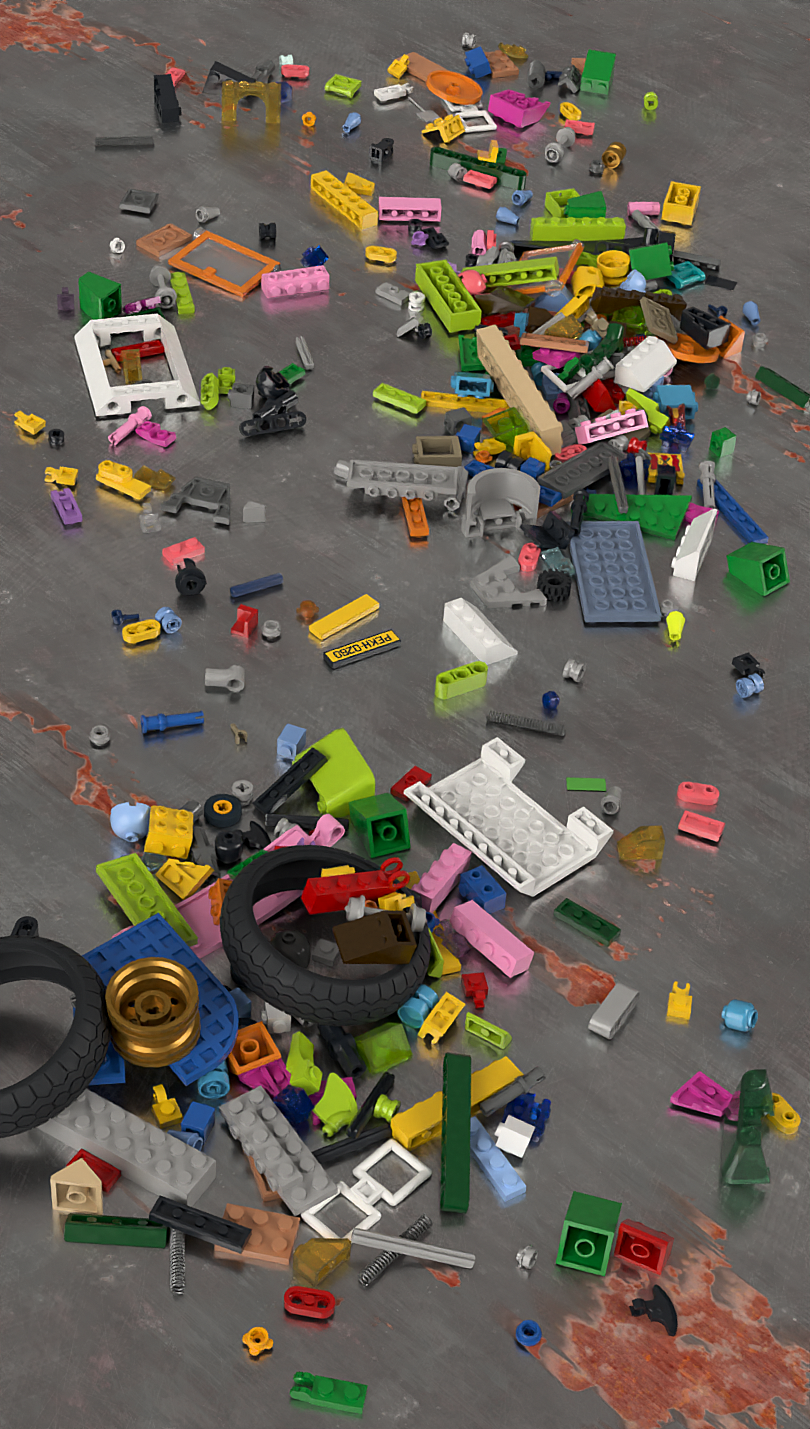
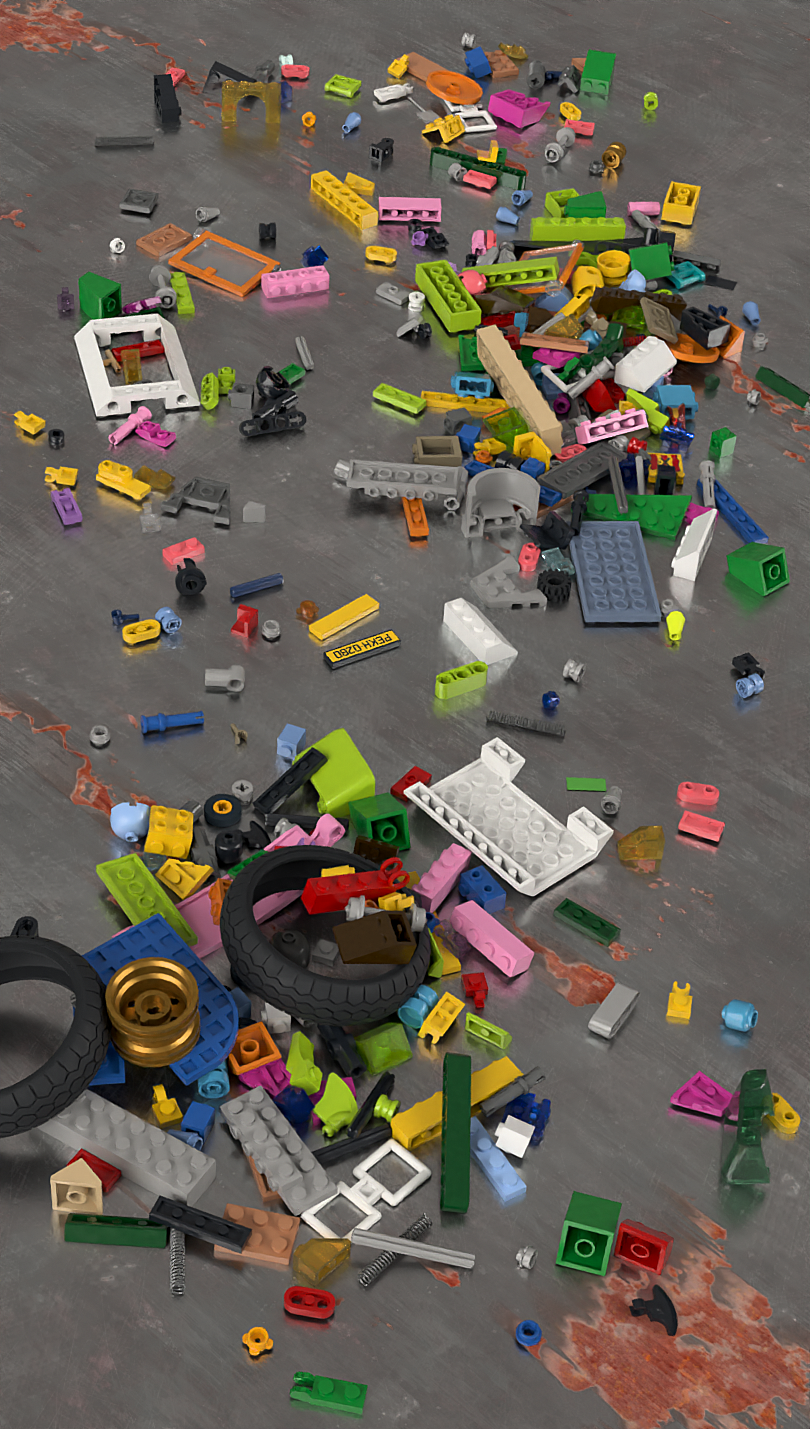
(375, 850): none -> dark brown bracket

